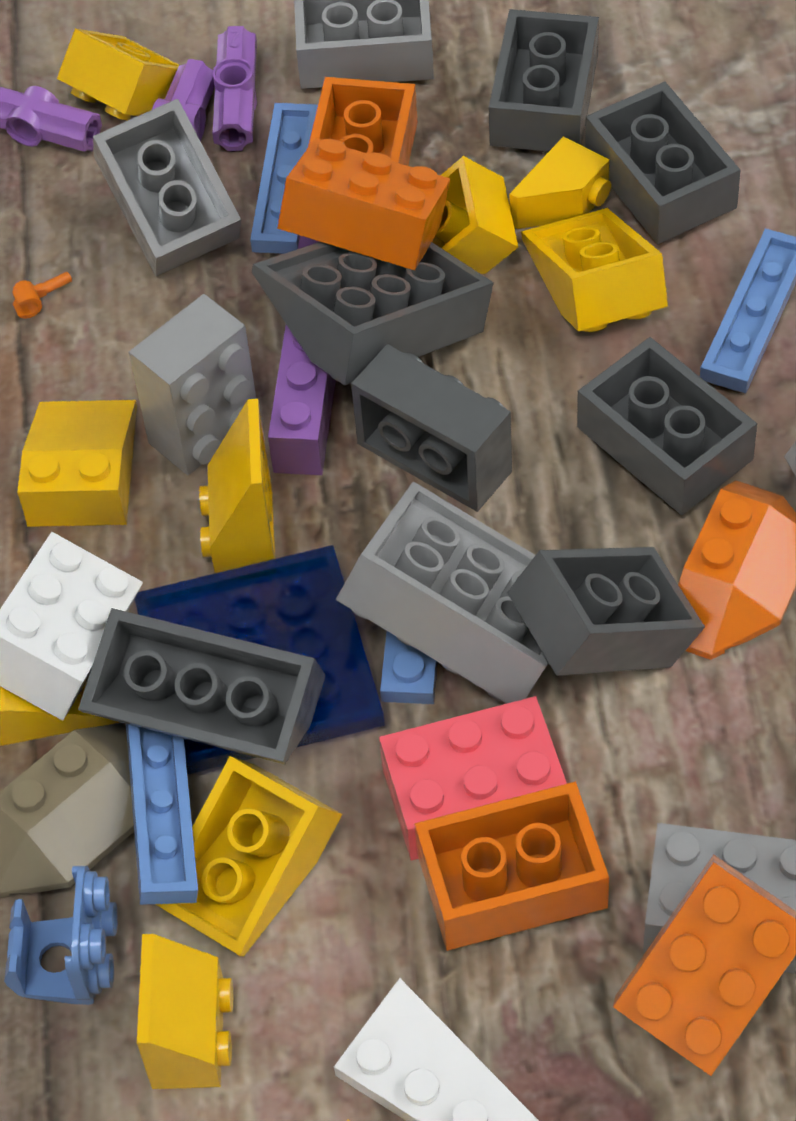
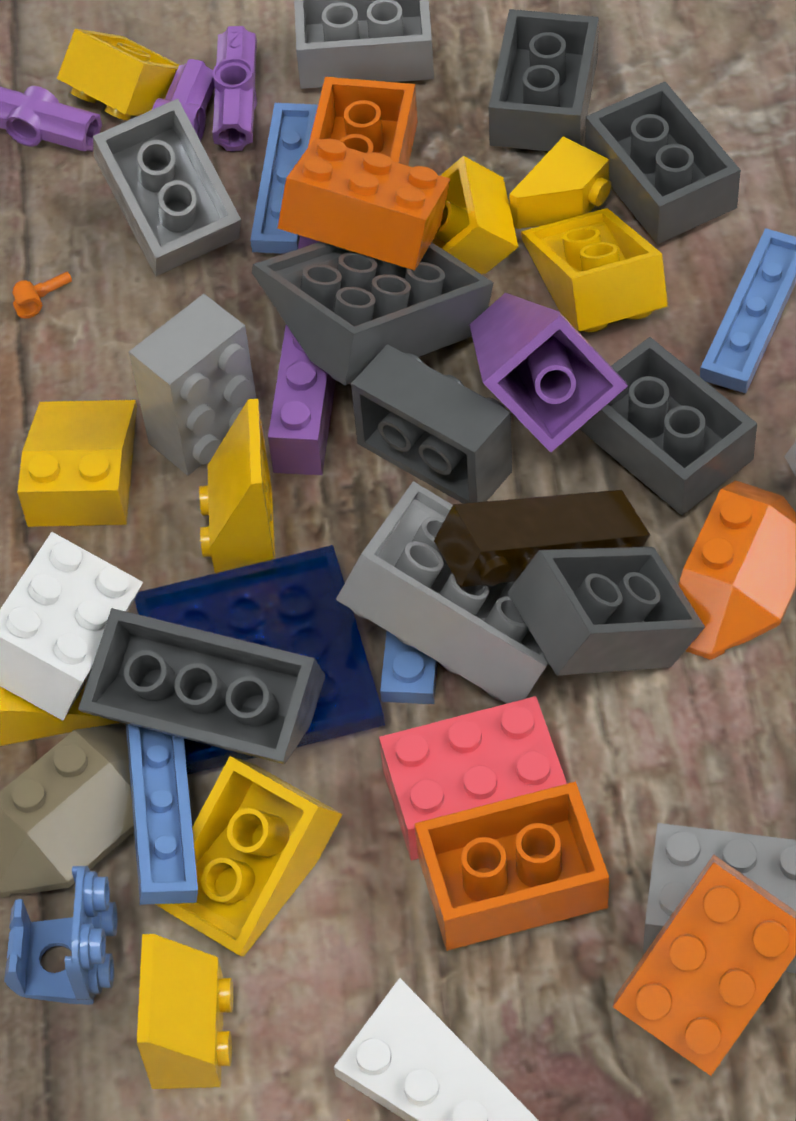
(499, 538): none -> dark brown brick
(542, 368): none -> medium lavender slope

